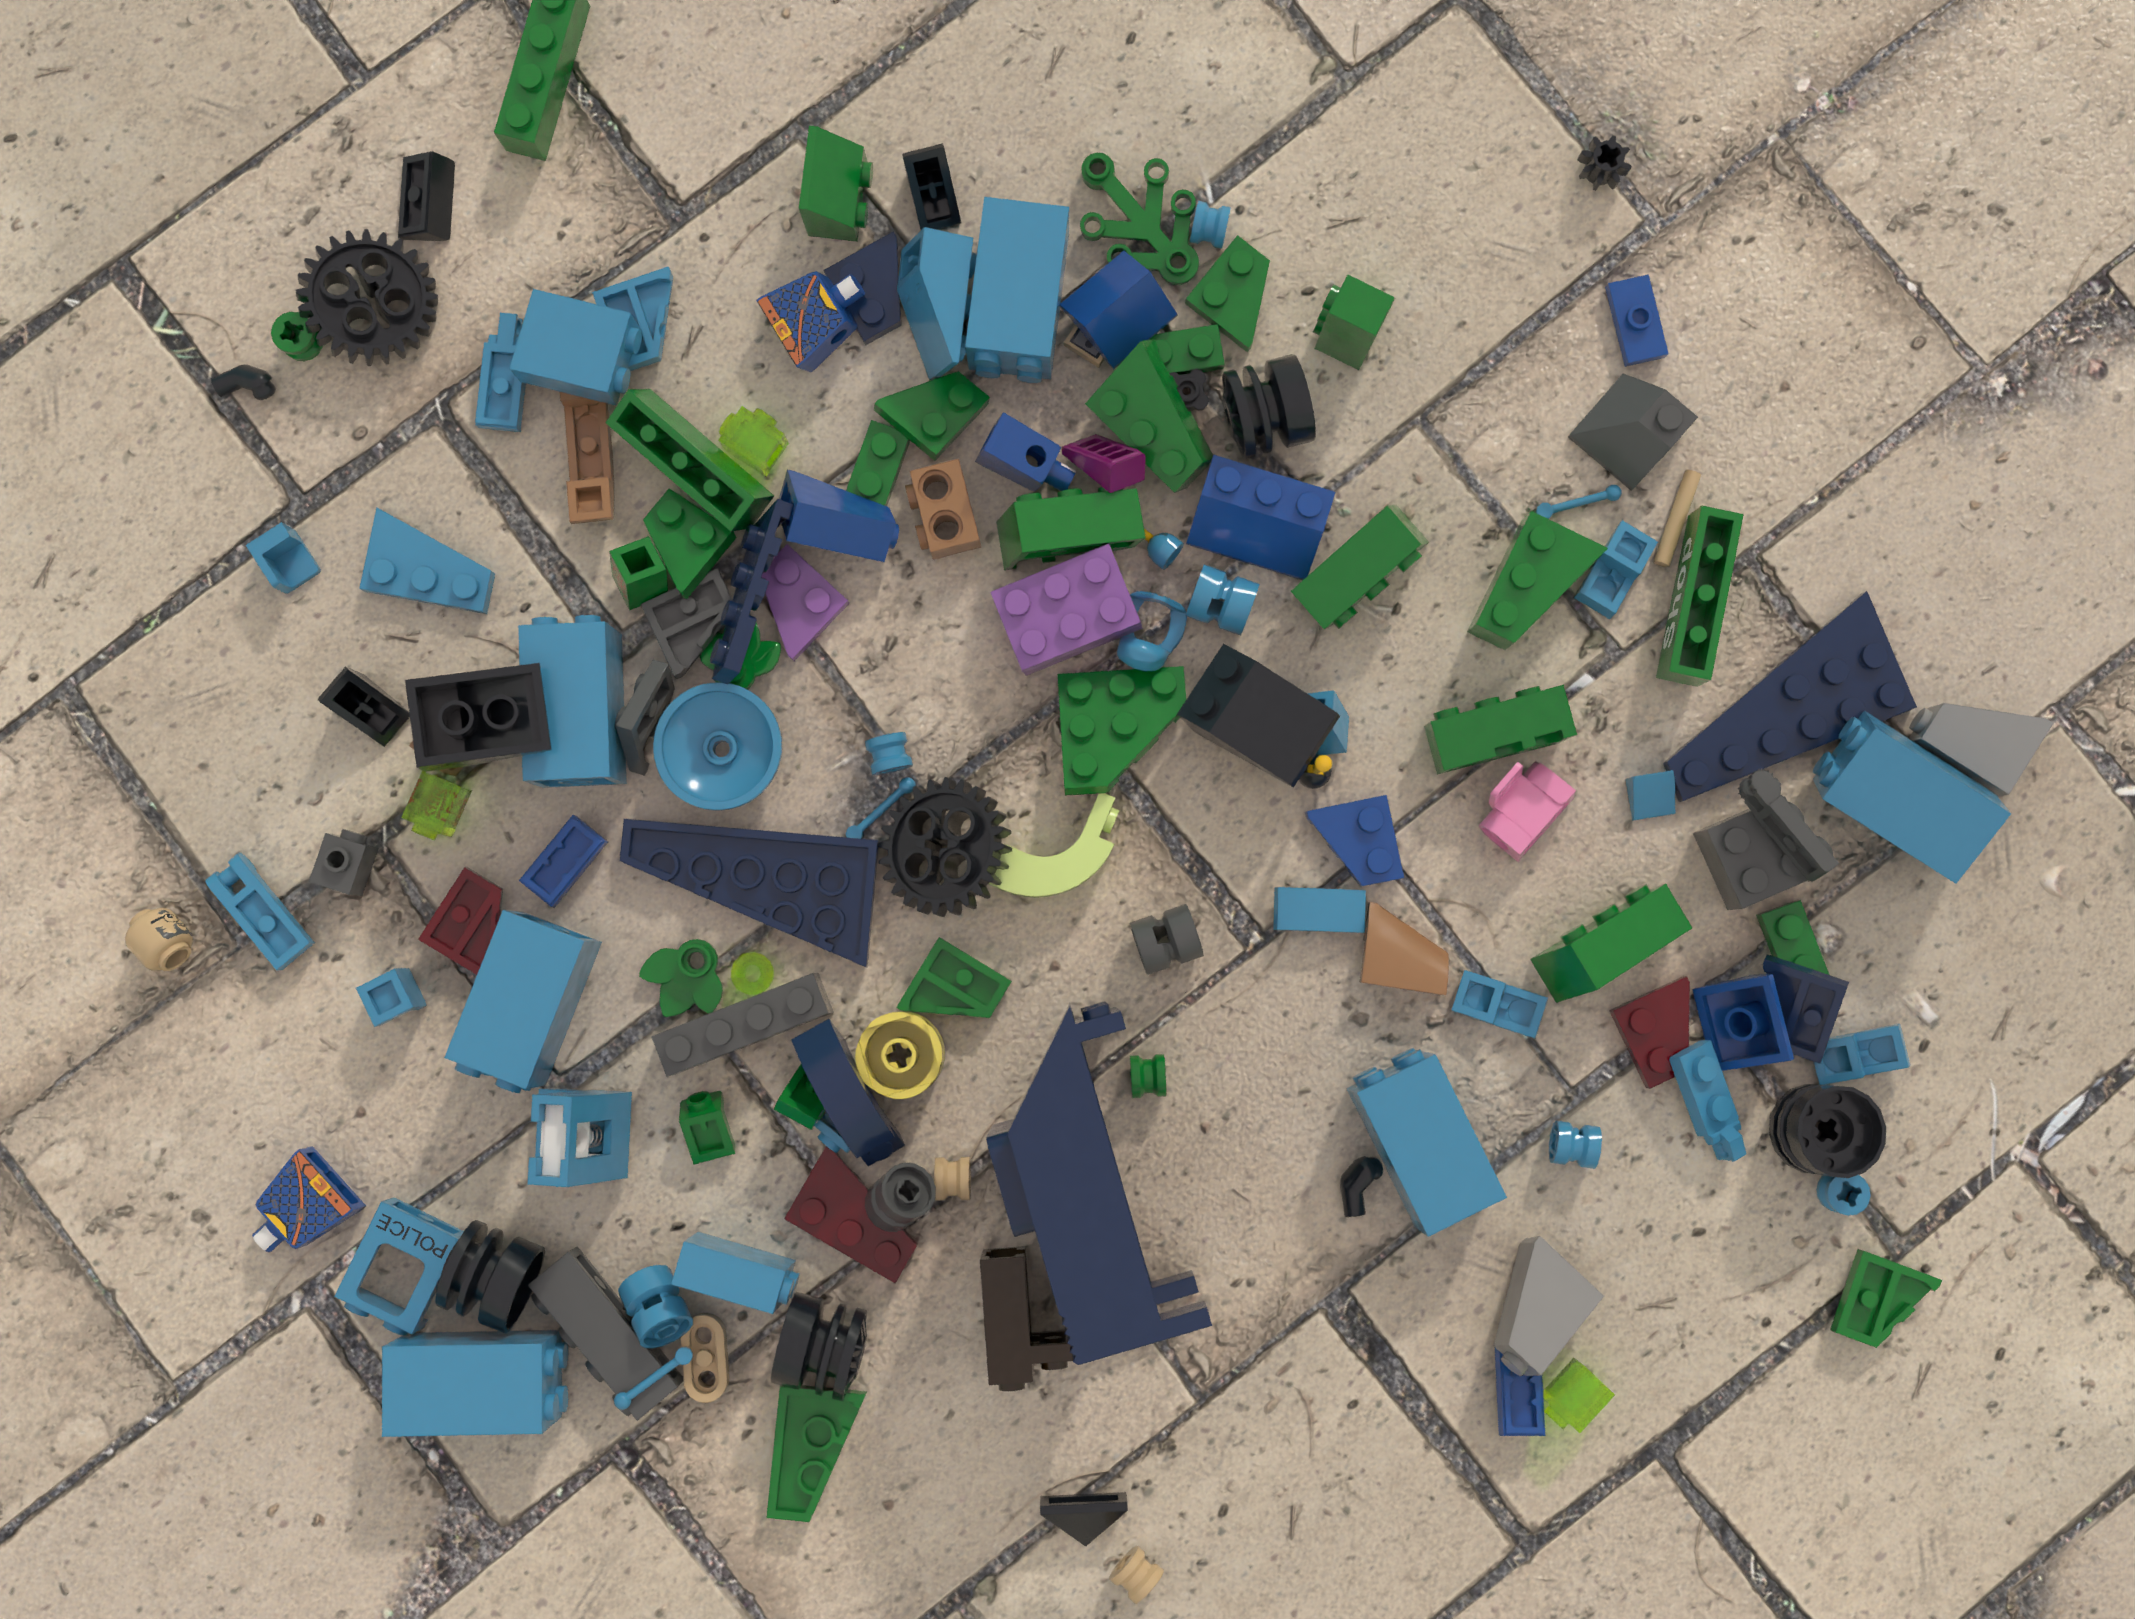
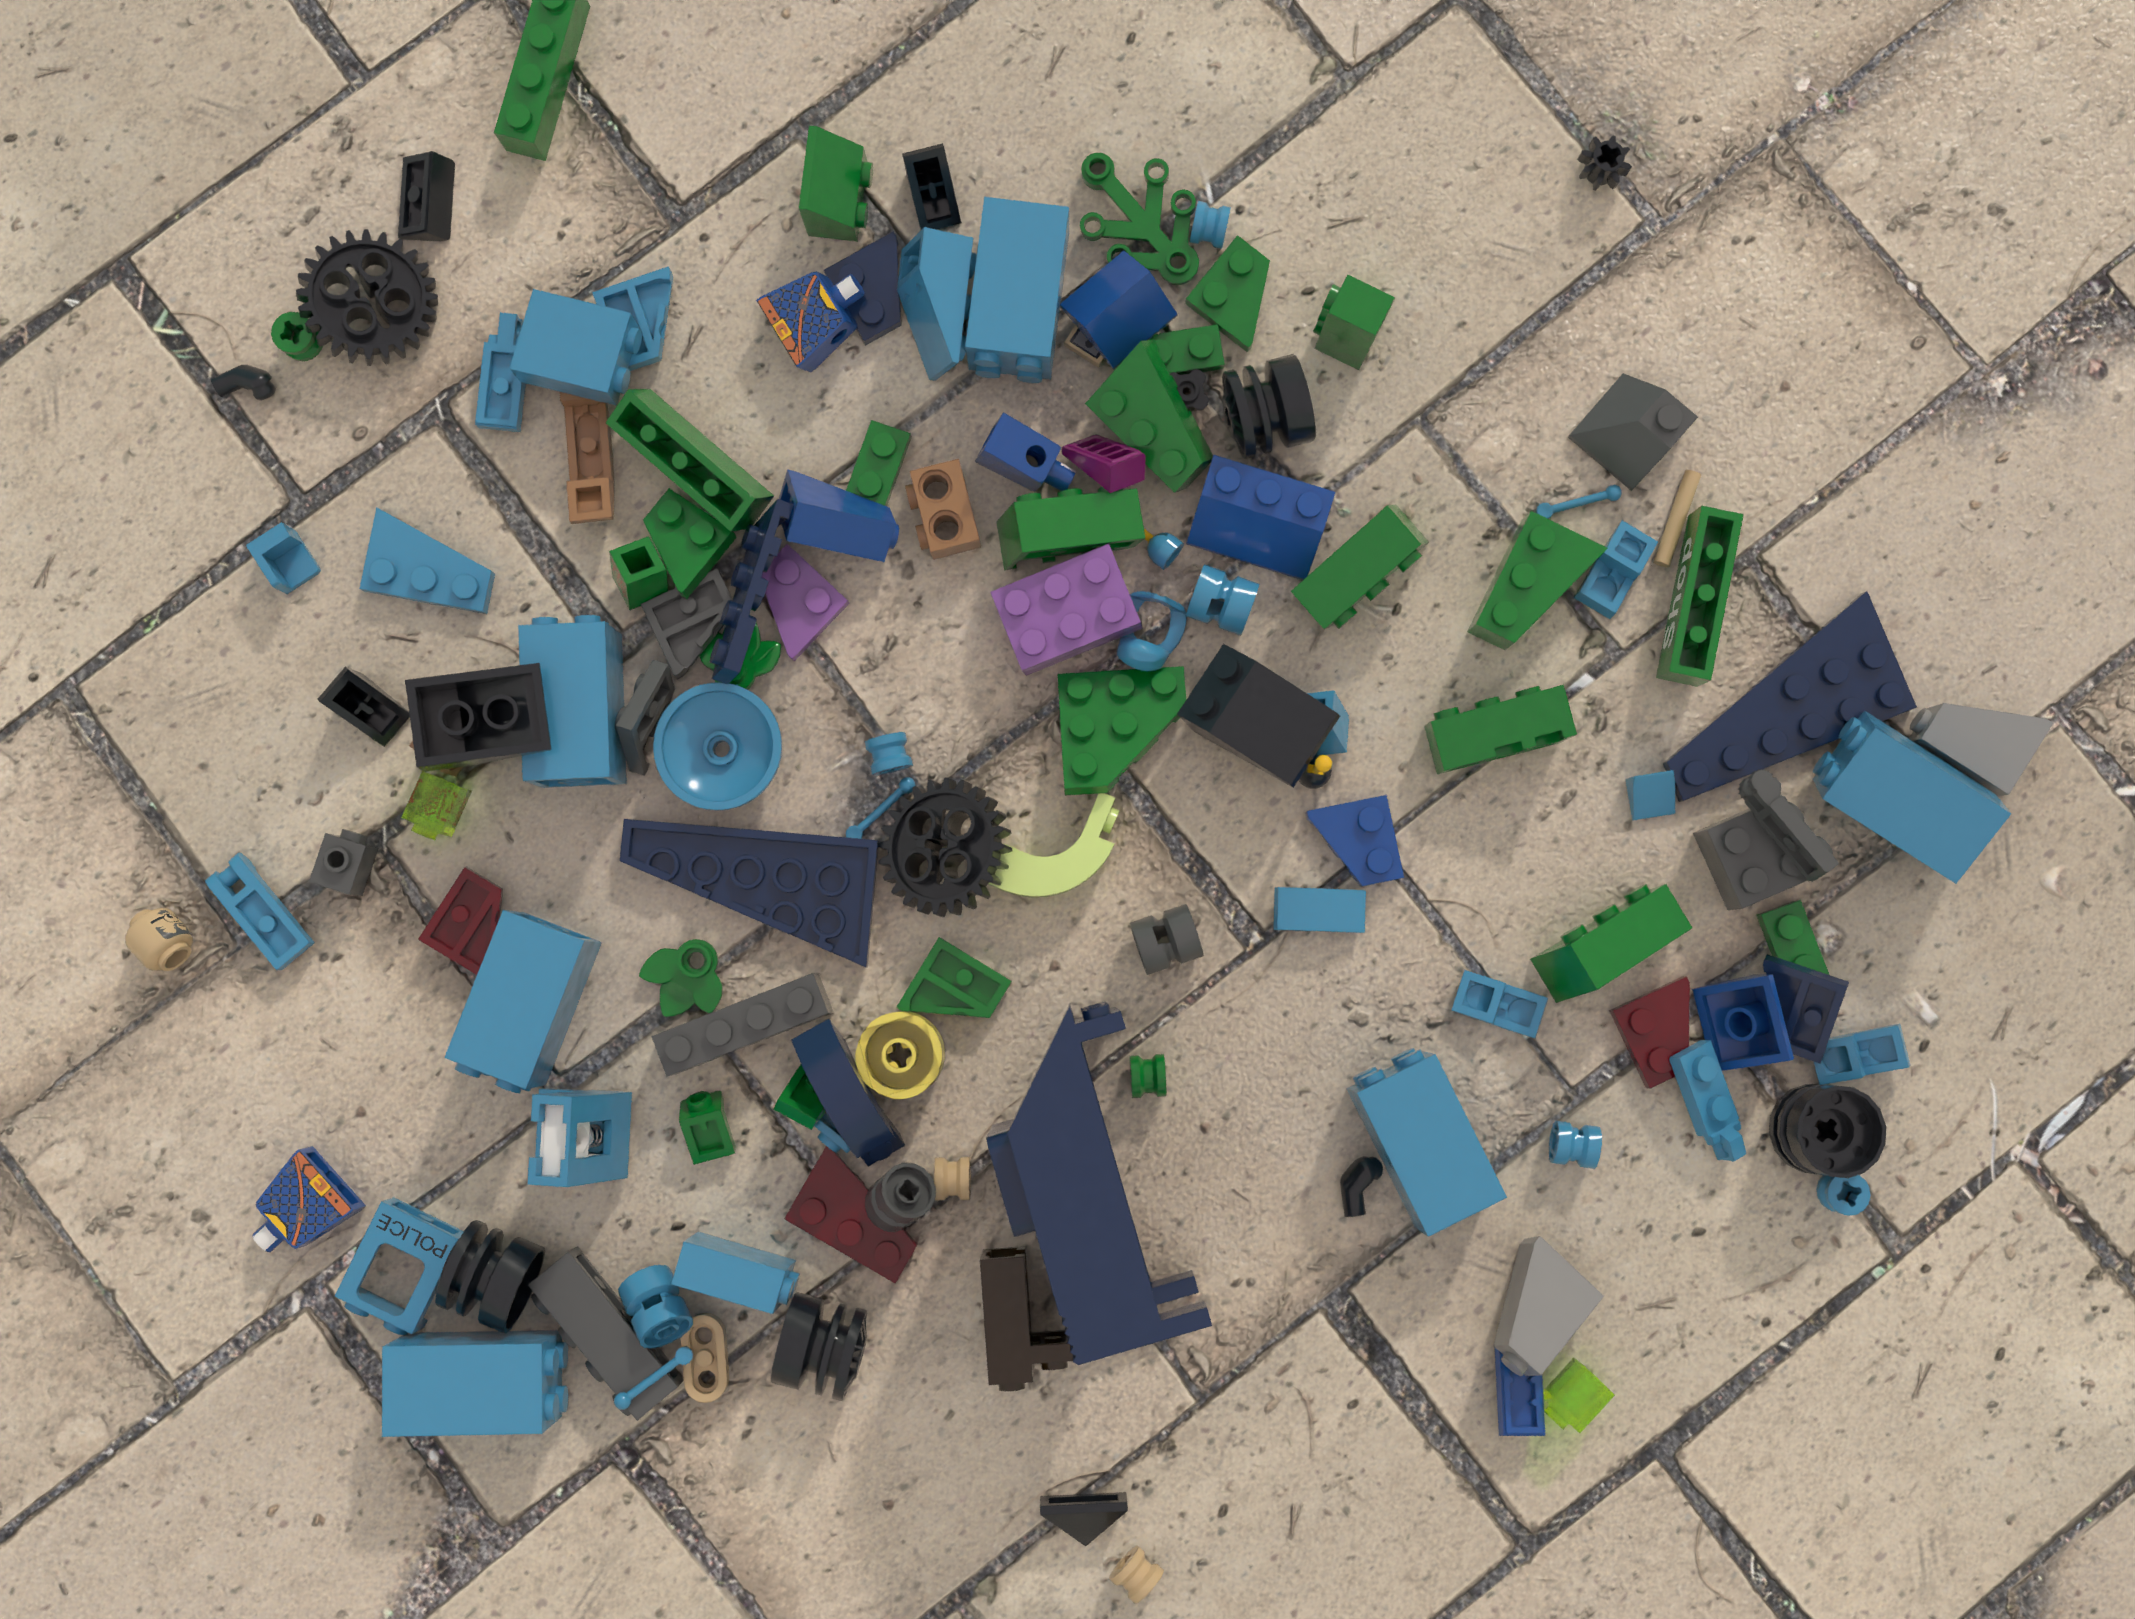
(391, 996): dark azure panel -> none
(563, 861): blue plate -> none
(739, 978): clear neon green plate -> none
(753, 439): clear neon green brick -> none
(806, 1448): green wing -> none
(934, 411): green wing -> none
(1401, 956): medium nougat slope -> none
(1525, 807): bright pink piece -> none
(1636, 320): blue plate -> none
(1878, 1298): green wing -> none

